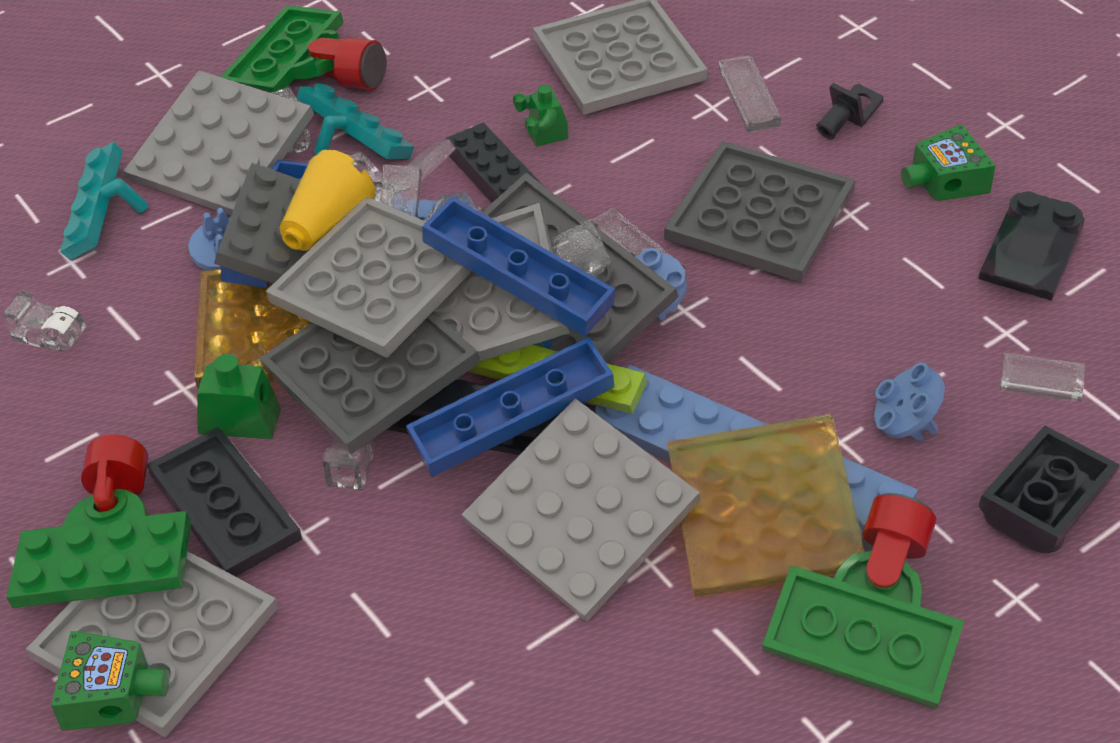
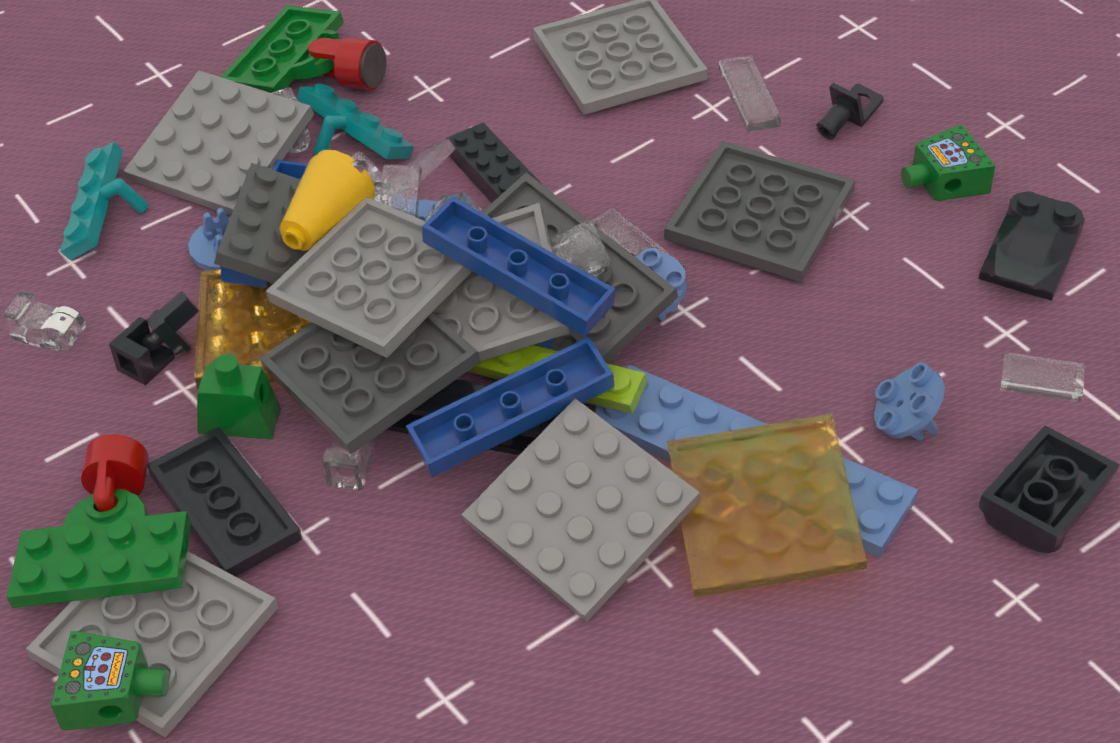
(135, 359): none -> black panel
(167, 322): none -> black piece
(546, 117): green piece -> none
(870, 615): green plate -> none

